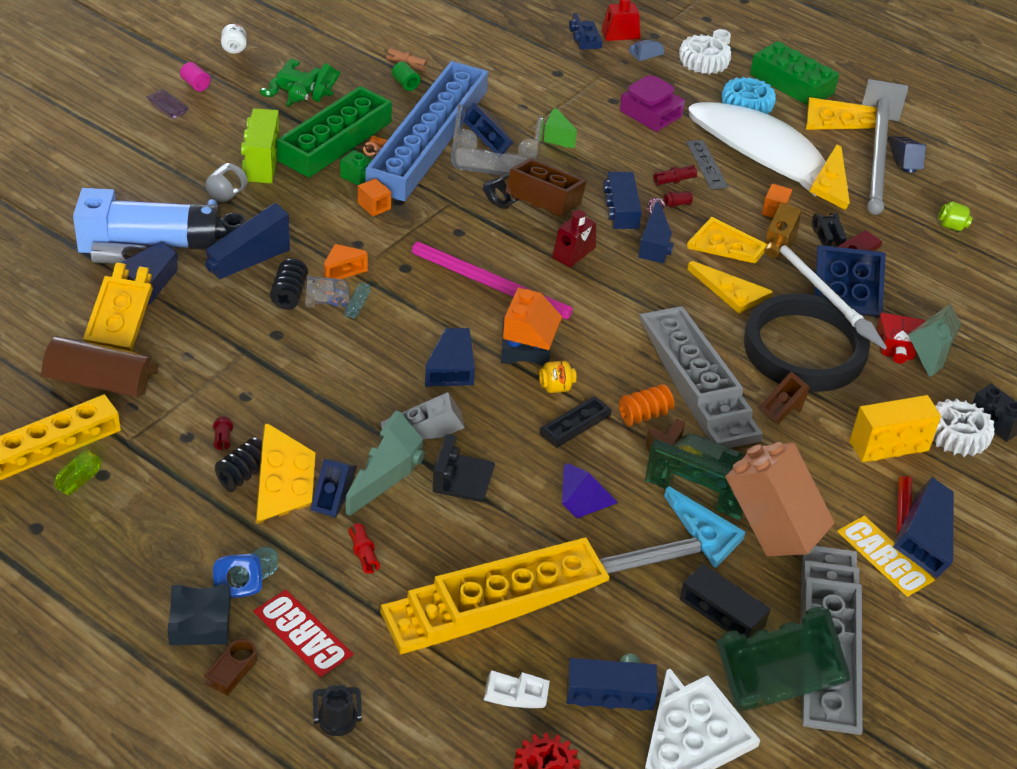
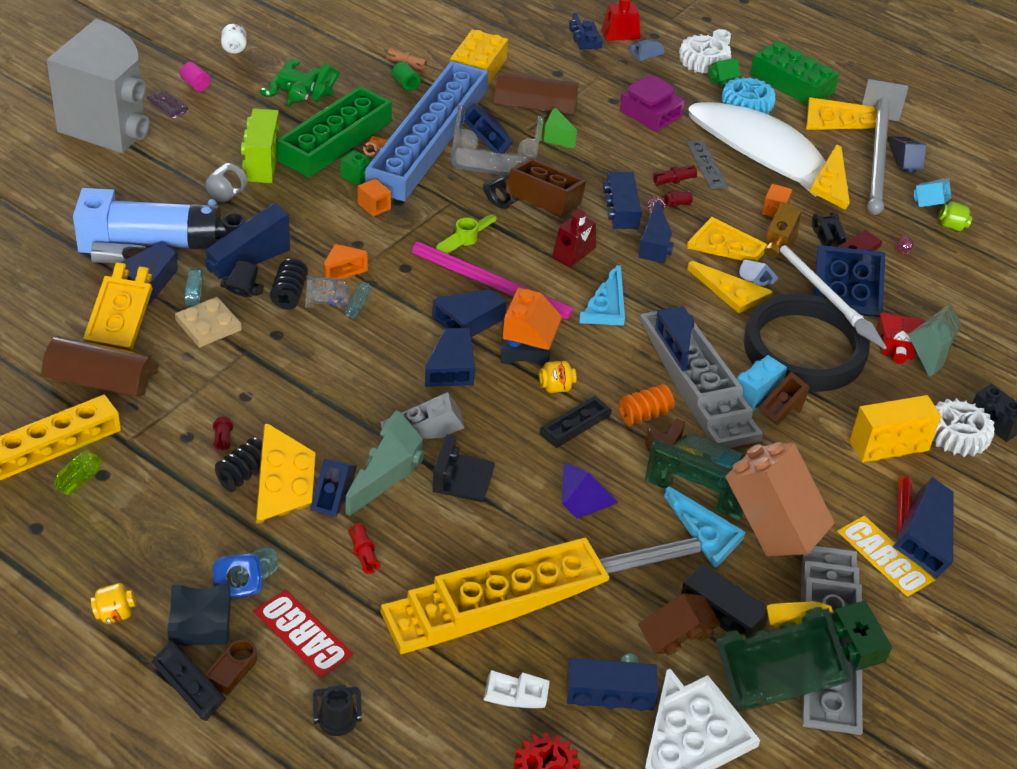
(99, 88): none -> light grey brick
(113, 603): none -> yellow head
(188, 680): none -> black tile
(193, 287): none -> clear light blue beam
(208, 322): none -> tan plate
(242, 280): none -> black piece
(466, 233): none -> lime piece
(470, 310): none -> dark blue slope
(482, 52): none -> yellow brick
(536, 93): none -> reddish brown brick
(608, 302): none -> medium azure wing
(675, 329): none -> dark blue slope
(679, 620): none -> reddish brown brick
(723, 71): none -> green brick
(757, 273): none -> sand blue brick
(761, 380): none -> medium azure brick
(791, 612): none -> yellow slope
(861, 636): none -> dark green brick
(904, 245): none -> clear pink hinge
(933, 192): none -> medium azure slope

